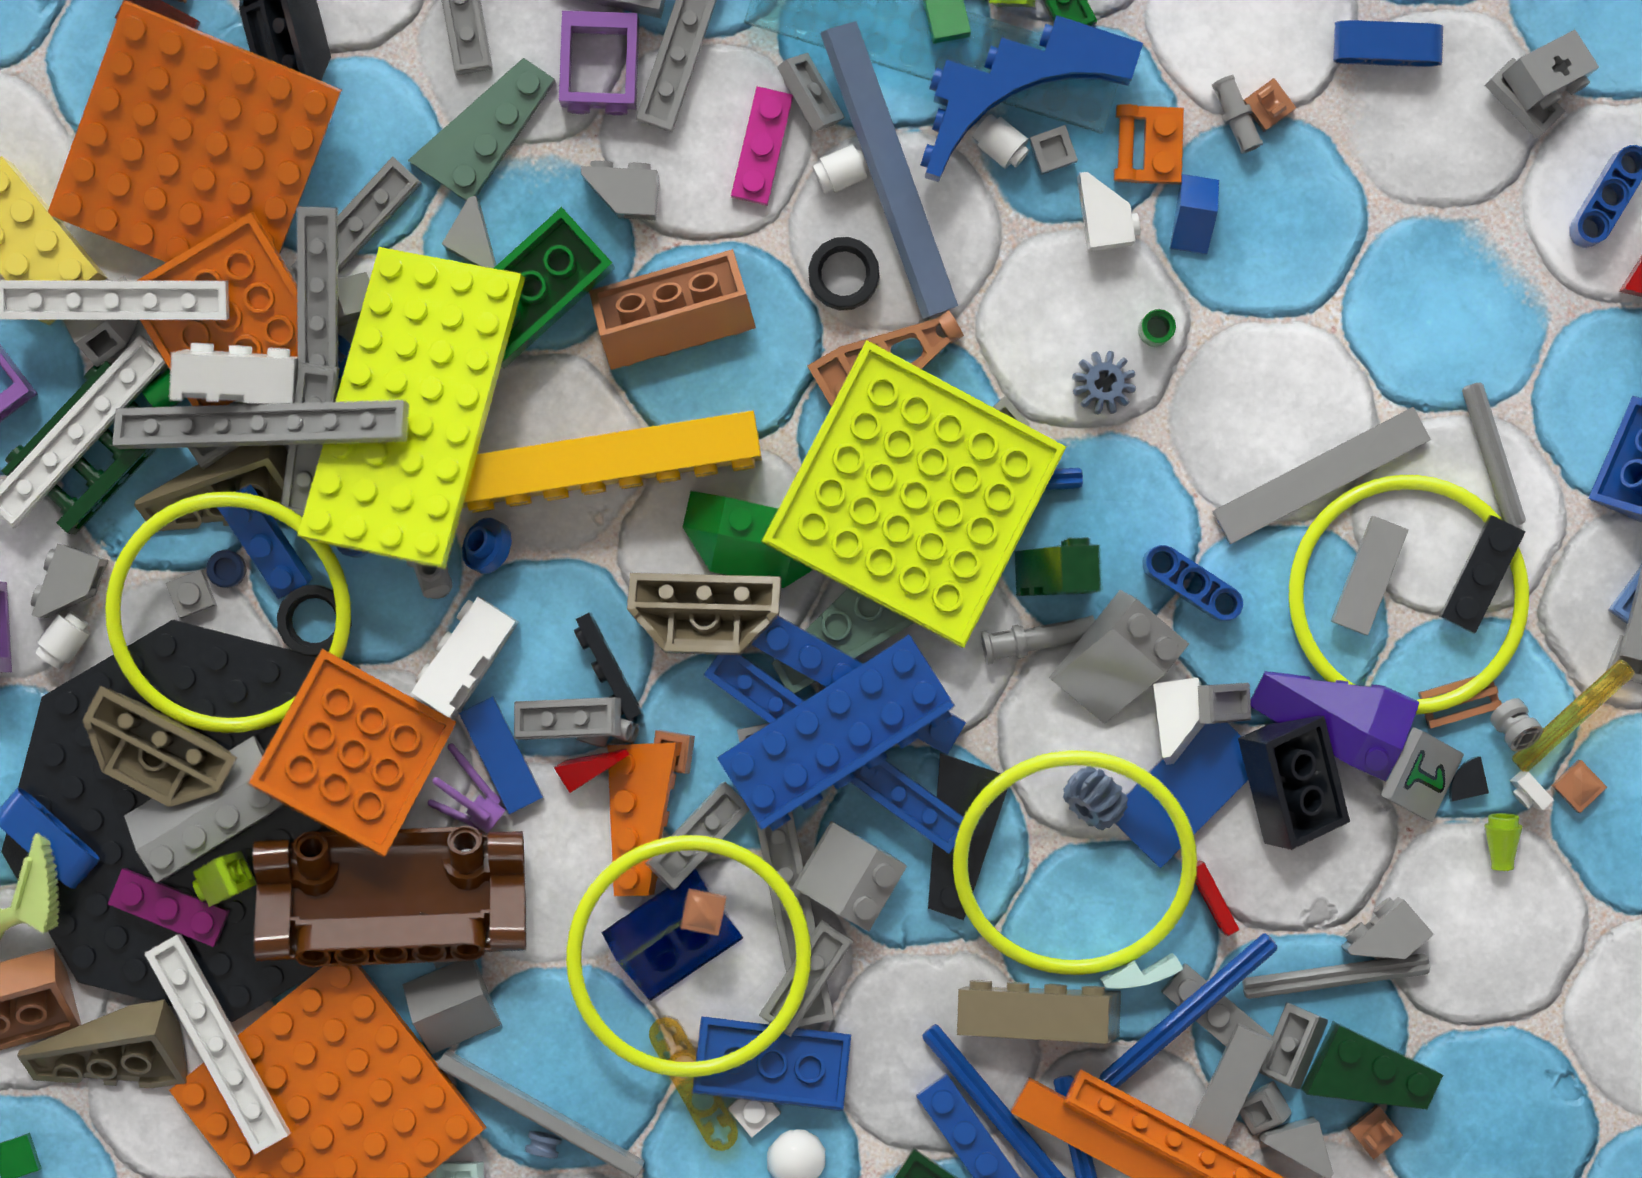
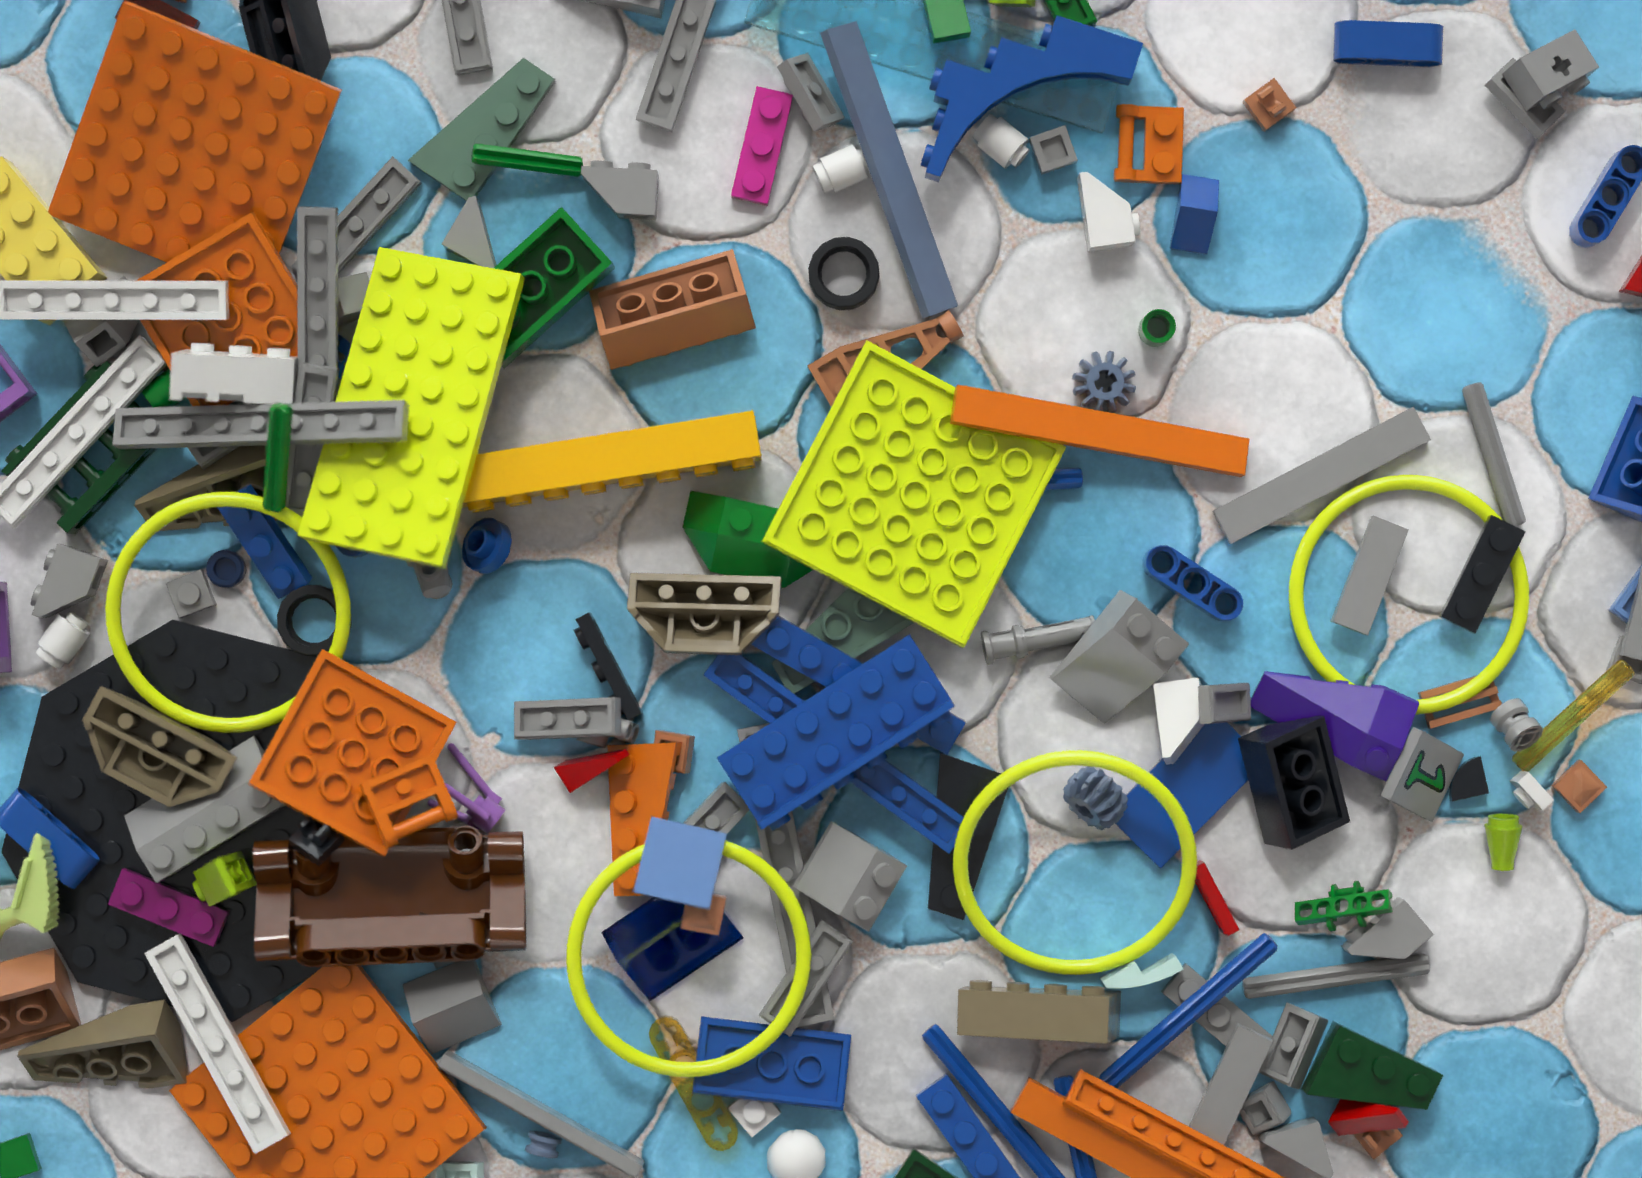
(277, 457): none -> green axle
(315, 841): none -> black tile
(403, 788): none -> orange plate
(464, 657): white wedge -> none
(501, 755): blue tile -> none
(526, 160): none -> green axle
(599, 23): medium lavender window -> none
(680, 863): none -> medium blue tile
(1059, 569): dark green wedge -> none
(1099, 431): none -> orange tile
(1237, 114): light grey pin -> none
(1351, 894): none -> green piece
(1364, 1117): none -> red piece

